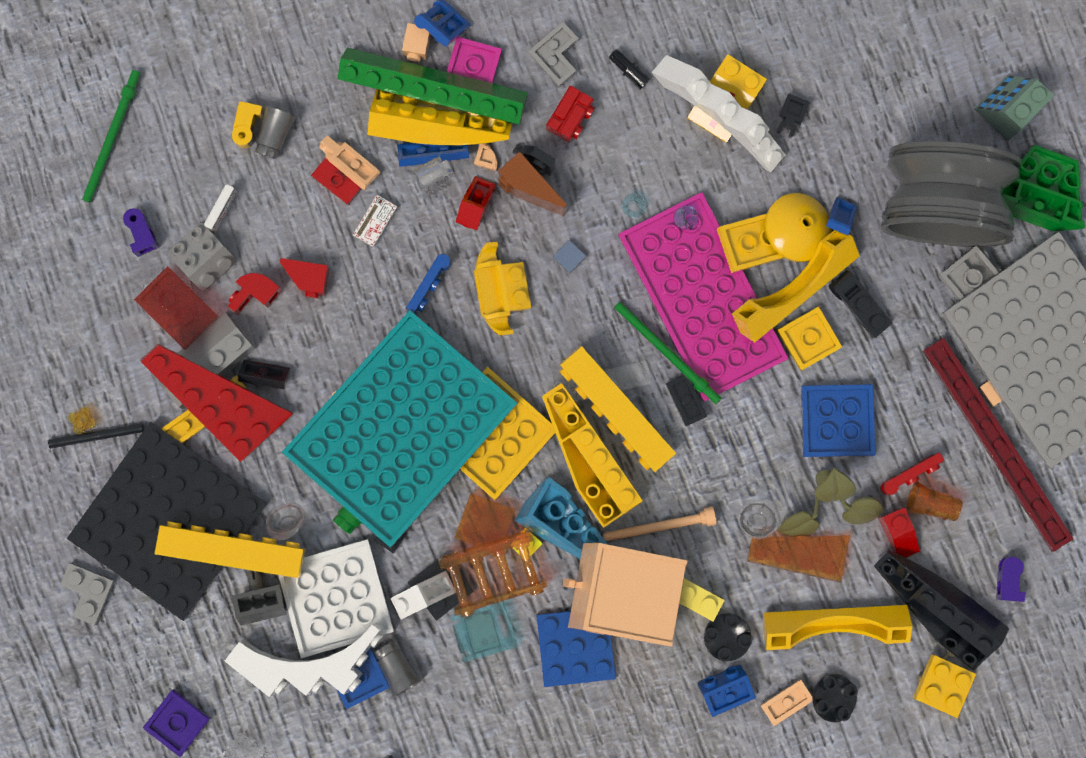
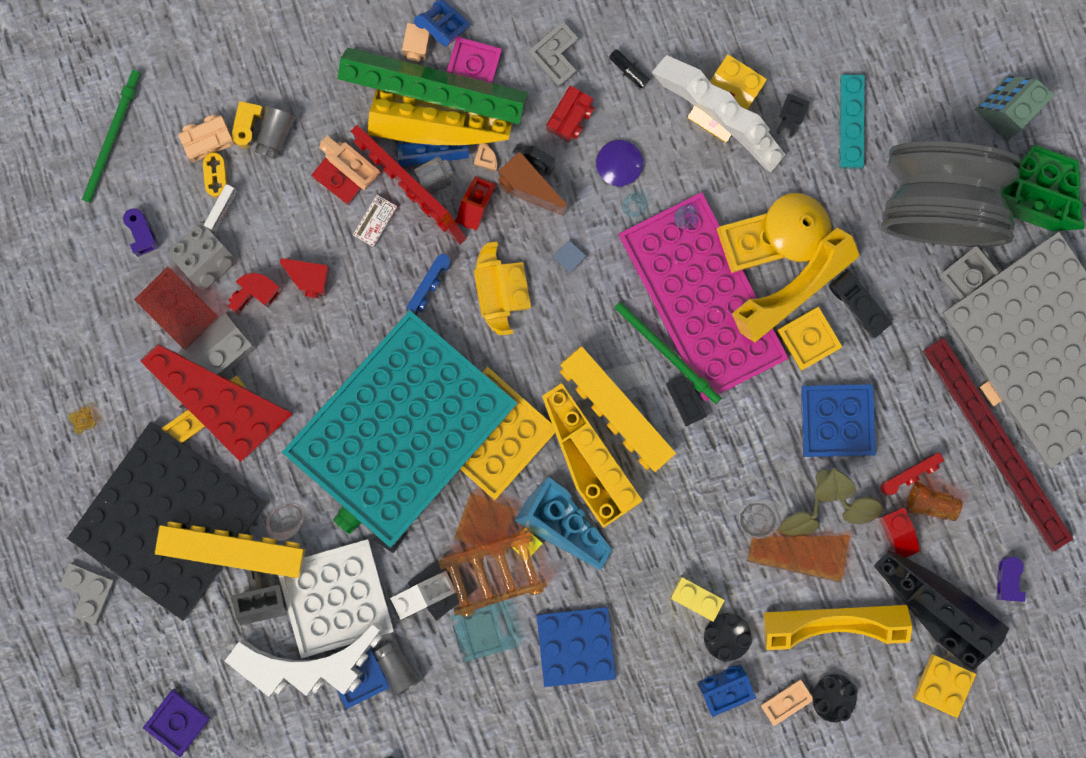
(95, 435): black bar -> none
(206, 138): none -> light nougat brick
(209, 174): none -> yellow beam
(263, 374): black plate -> none
(409, 185): none -> red wing
(619, 163): none -> dark purple dish
(626, 593): light nougat piece -> none
(705, 517): light nougat piece -> none
(842, 216): blue tile -> none
(851, 122): none -> teal plate

